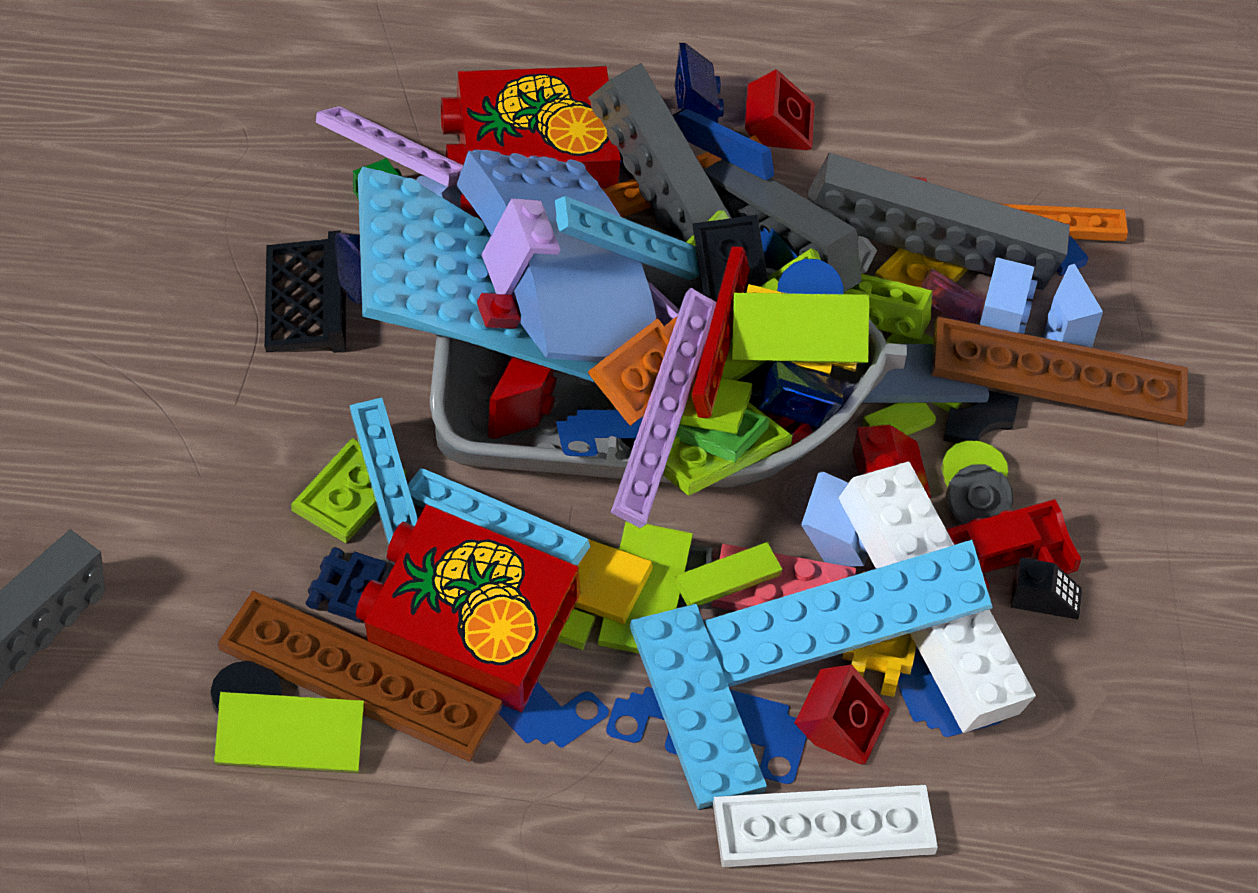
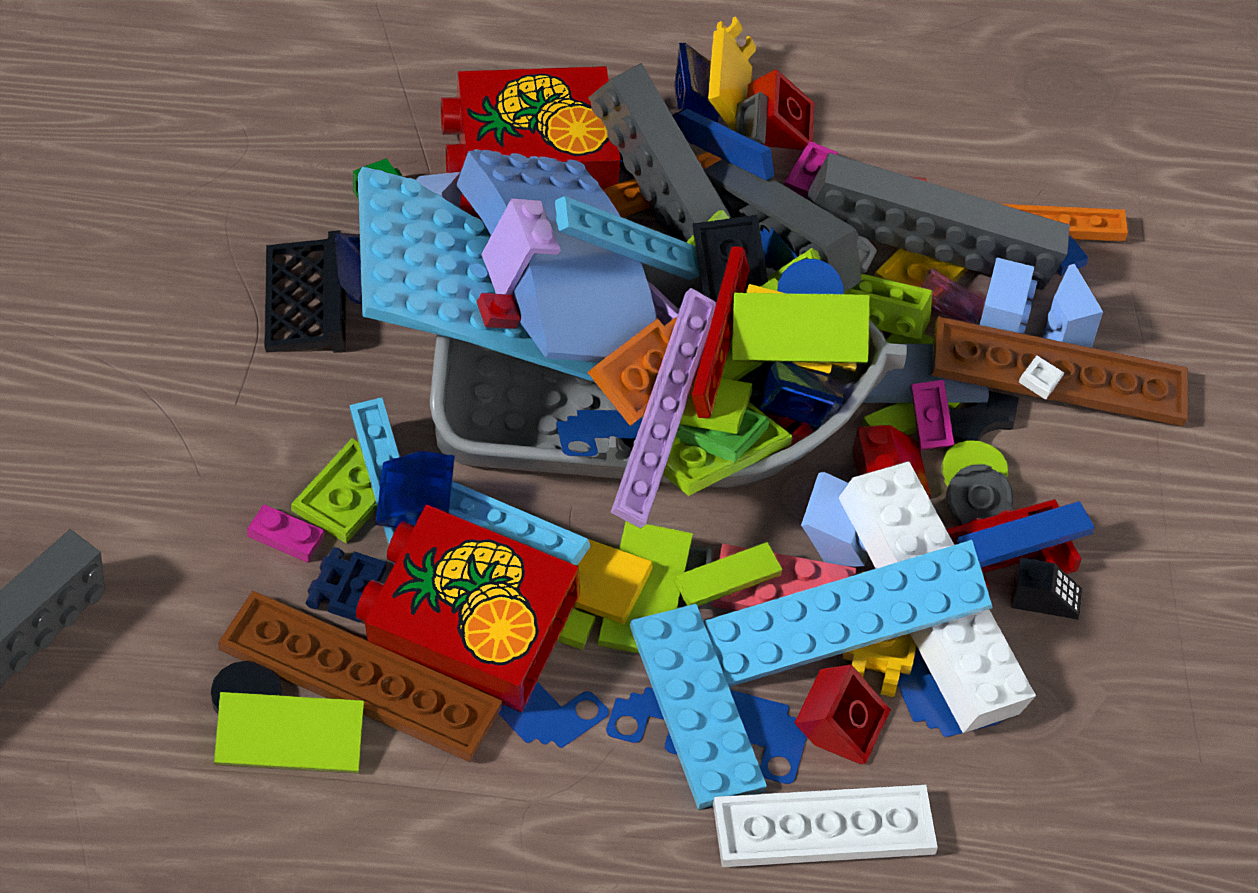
(285, 533): none -> dark pink plate
(390, 145): lavender tile -> none
(412, 483): none -> clear blue slope
(521, 398): red slope -> none
(729, 70): none -> yellow tile
(752, 117): none -> dark grey tile
(807, 168): none -> dark pink plate
(932, 415): none -> dark pink plate
(1030, 533): none -> blue tile
(1041, 377): none -> white tile

